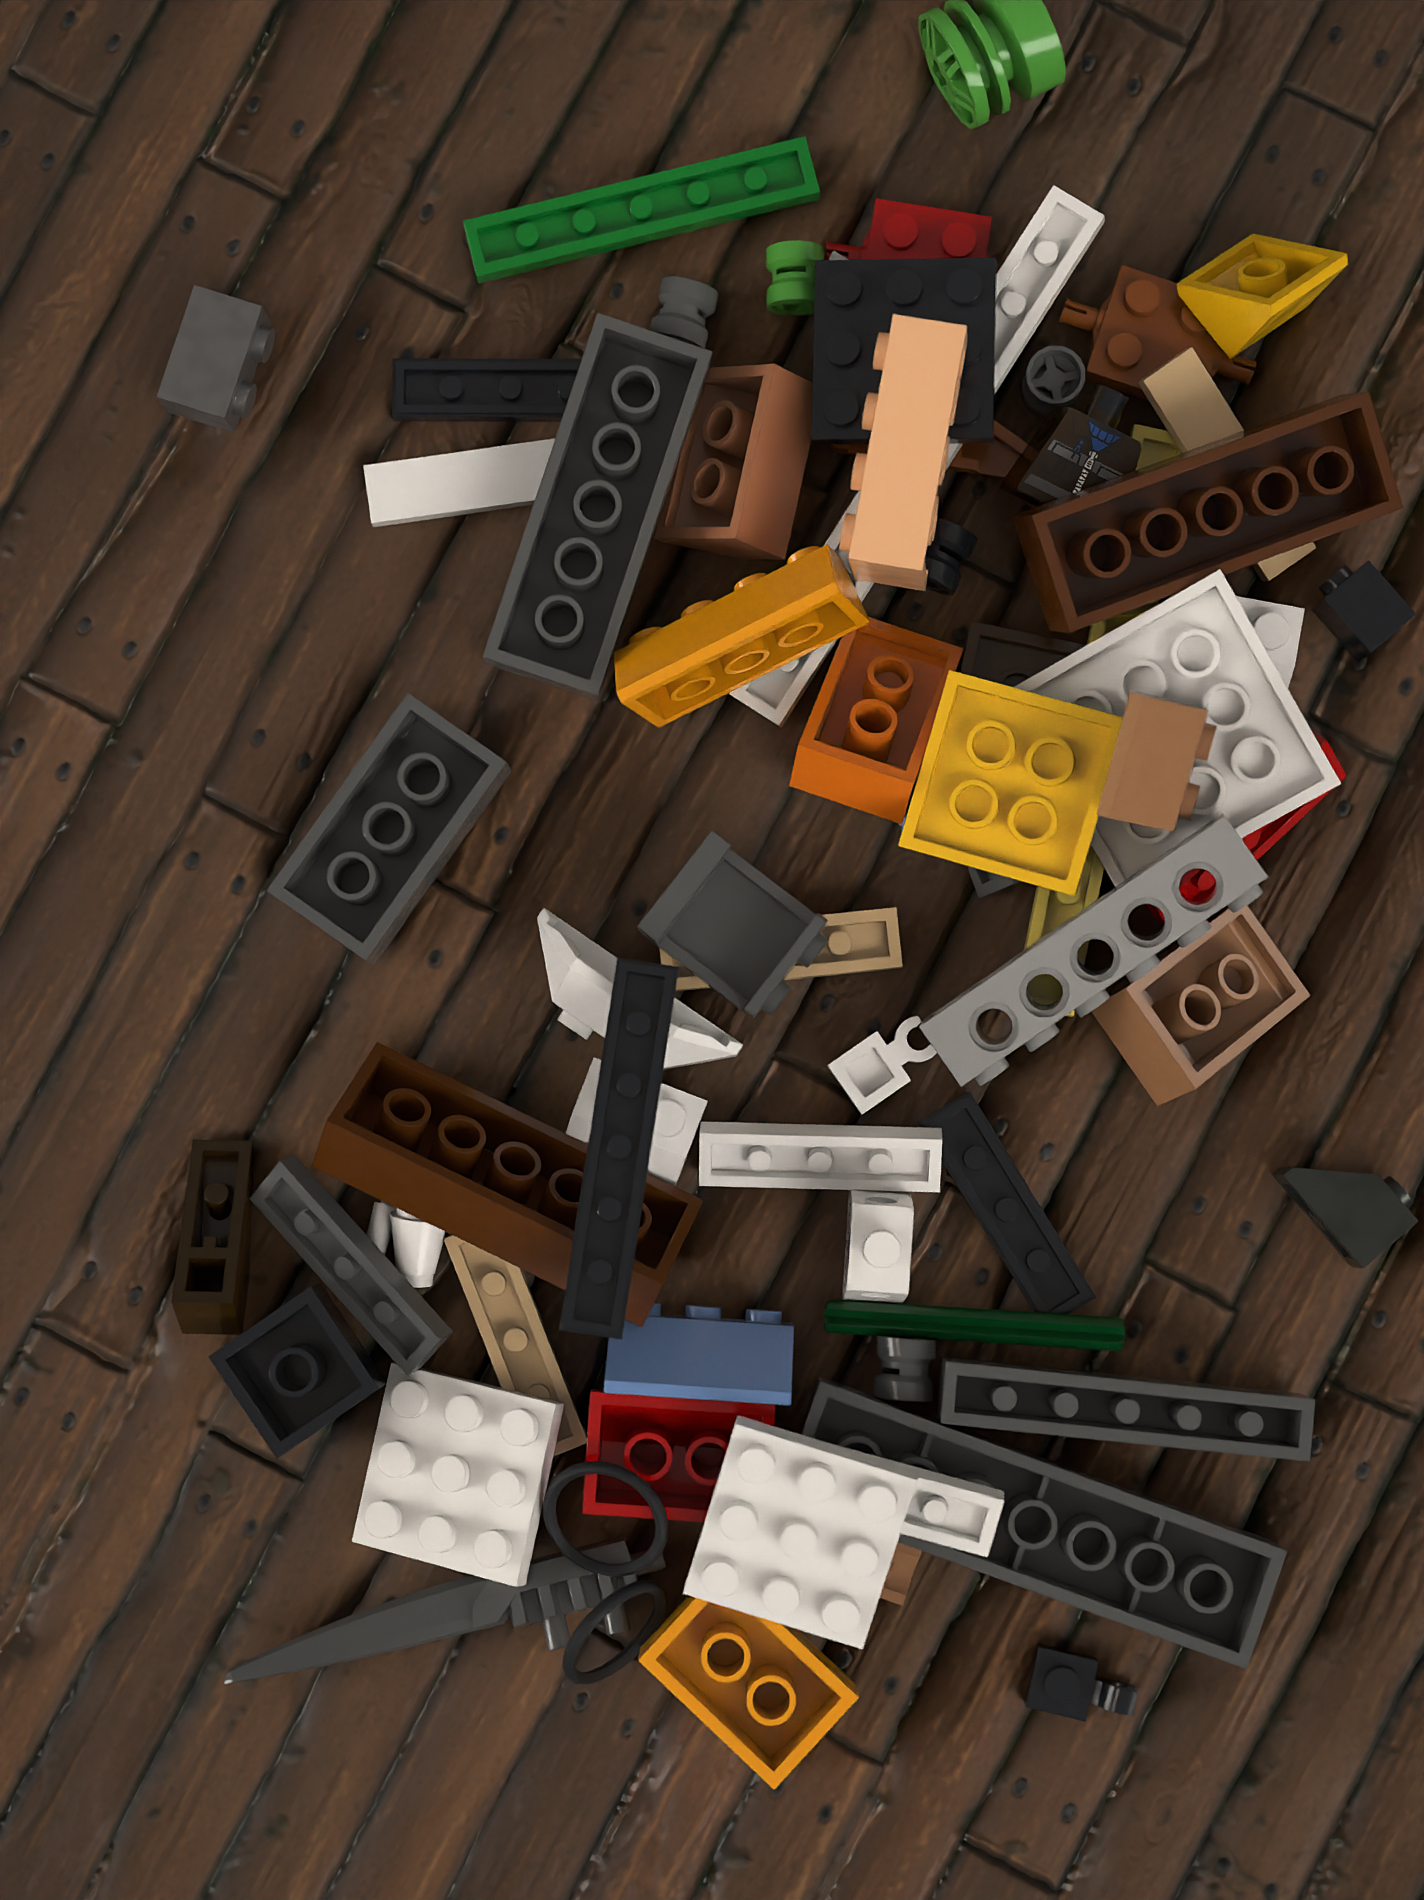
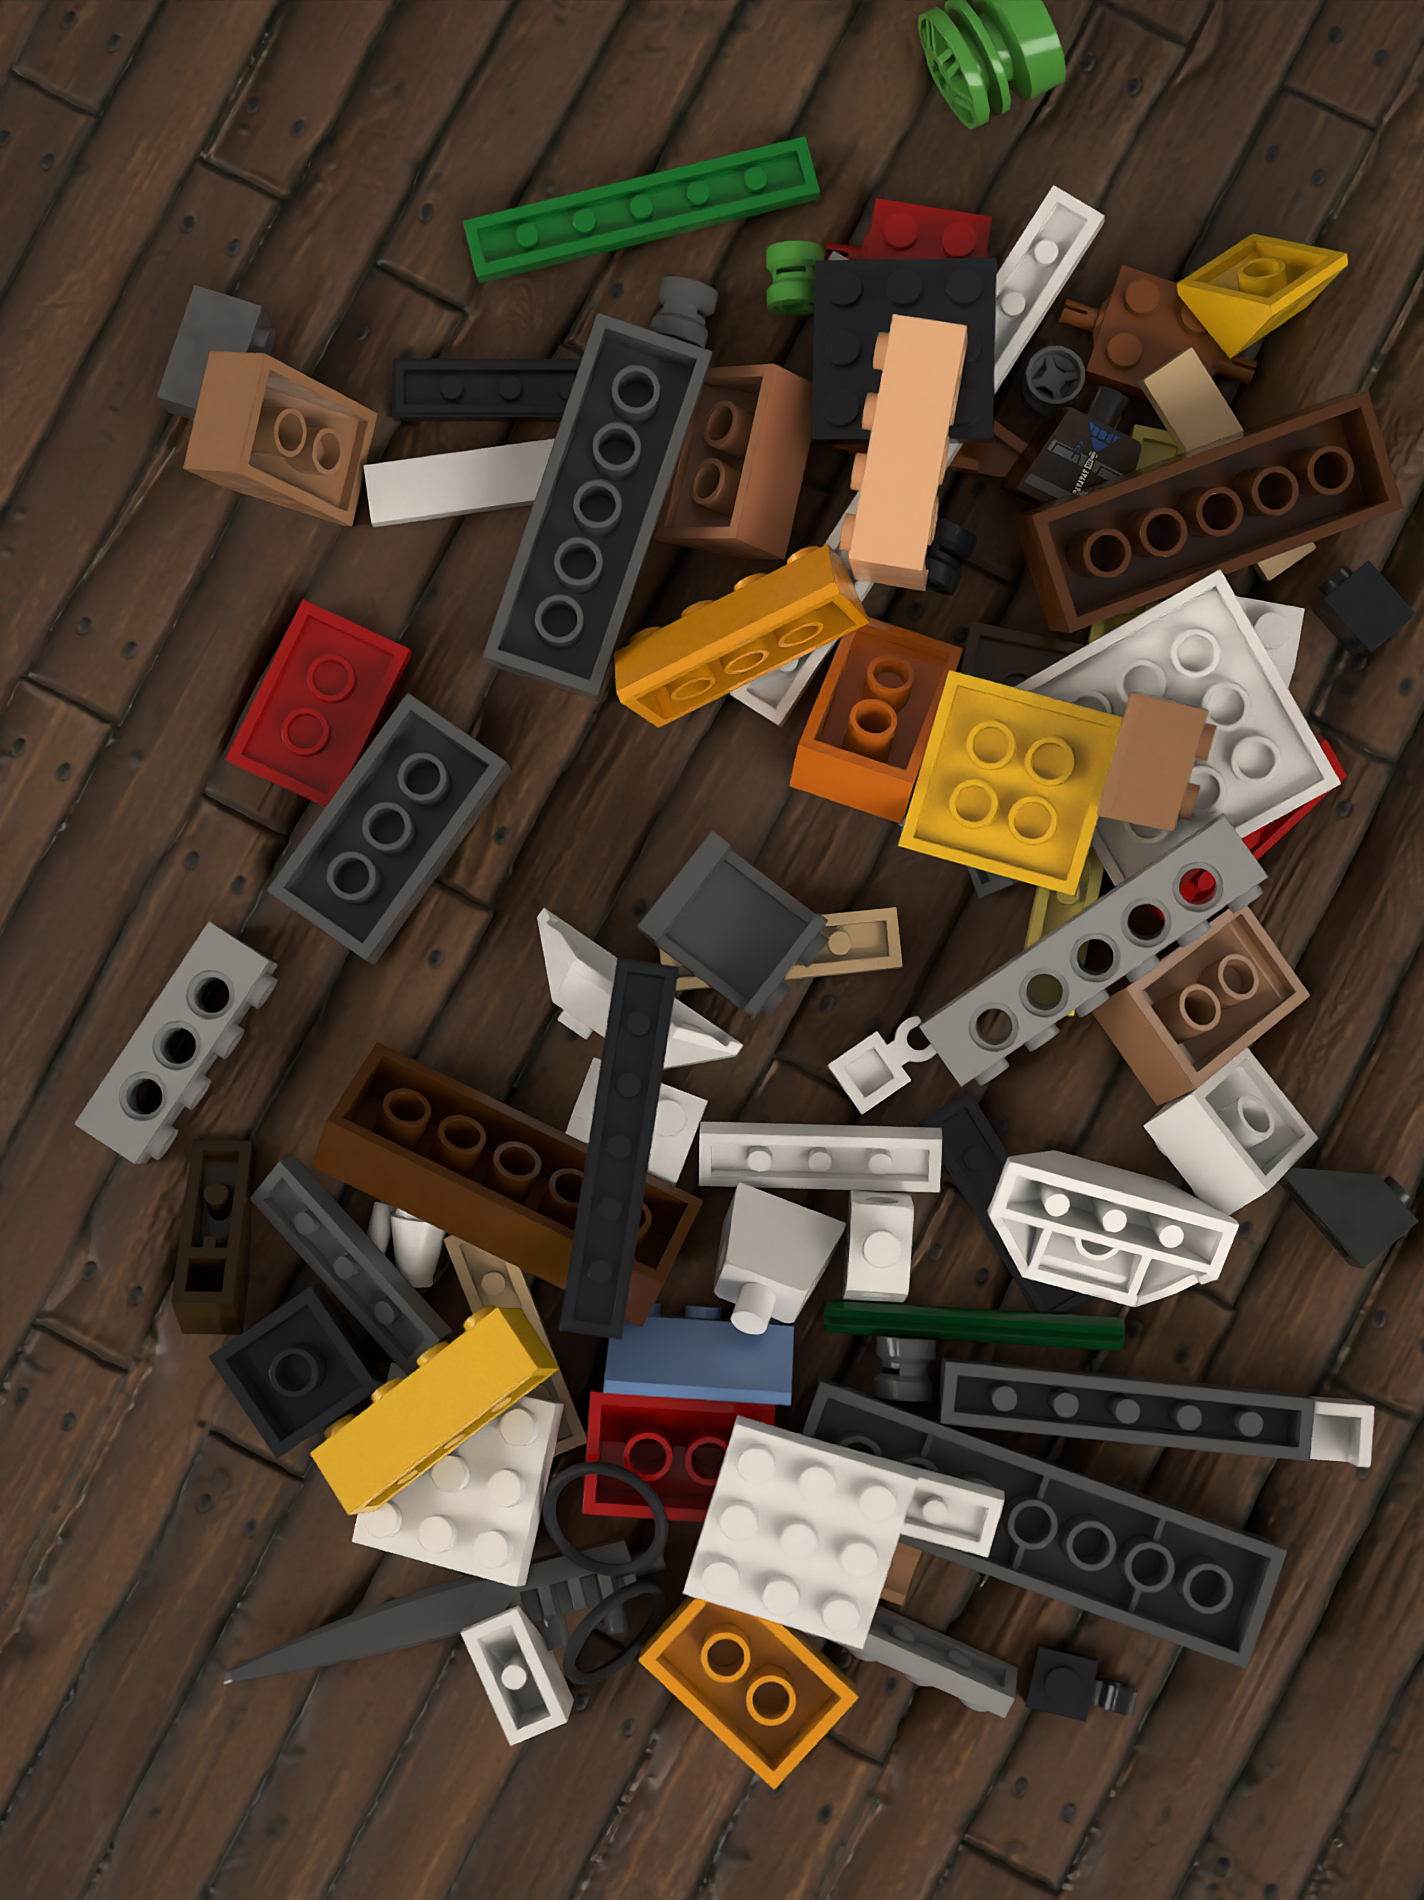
(113, 1110): none -> light grey brick
(280, 436): none -> medium nougat slope
(318, 704): none -> red plate
(433, 1409): none -> yellow brick
(519, 1674): none -> white slope
(771, 1257): none -> white torso
(938, 1661): none -> light grey plate
(1106, 1229): none -> white wedge
(1232, 1134): none -> white slope
(1342, 1431): none -> white panel

